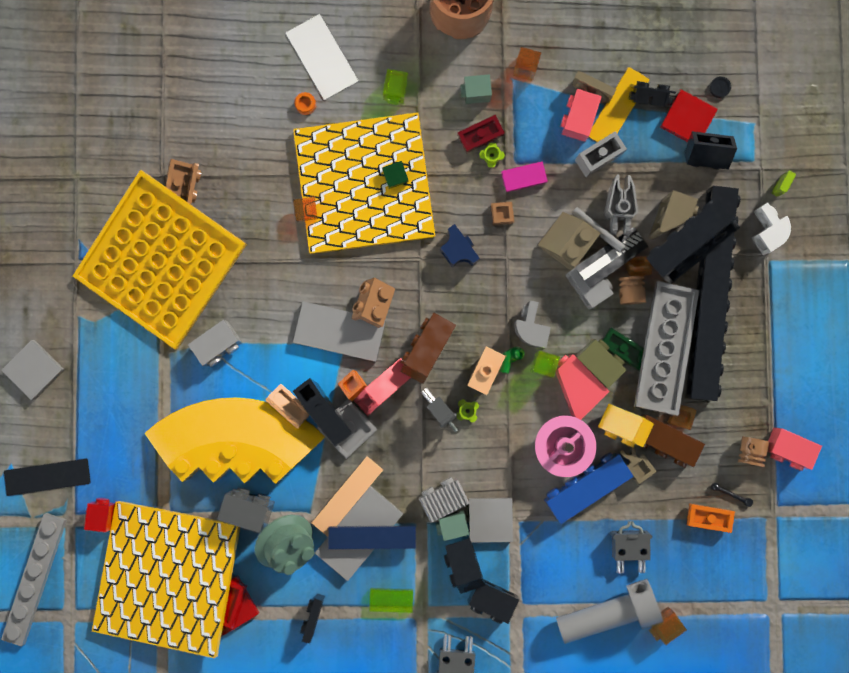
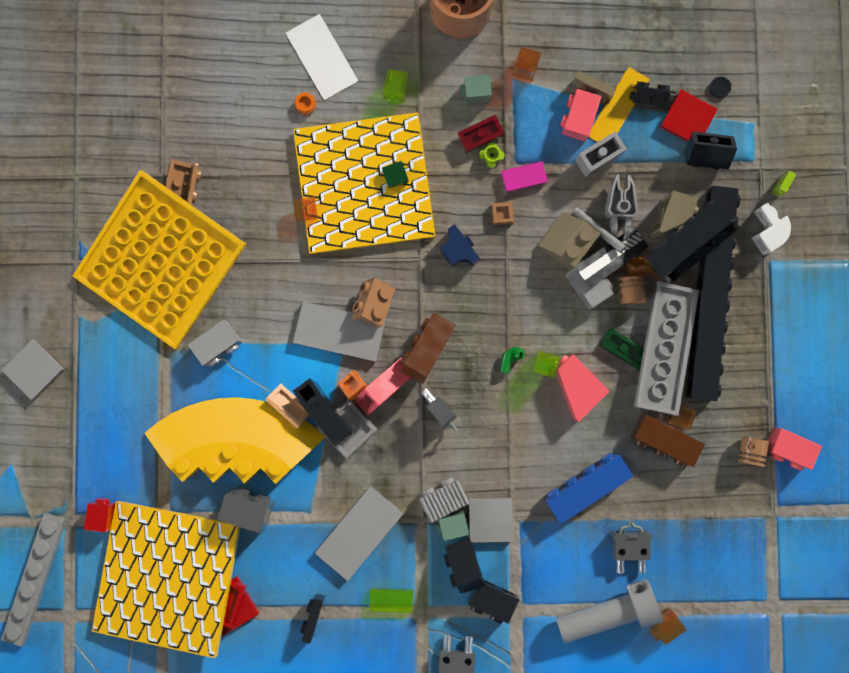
(47, 477): black sticker -> none
(285, 544): sand green piece -> none
(347, 495): light nougat tile -> none
(372, 537): dark blue tile -> none
(463, 405): lime plate -> none
(486, 370): light nougat brick -> none
(529, 332): light grey brick -> none
(565, 446): bright pink piece -> none
(601, 362): olive brick -> none
(625, 425): yellow brick -> none
(639, 467): dark tan plate -> none
(710, 518): orange plate -> none
(747, 501): black hinge -> none

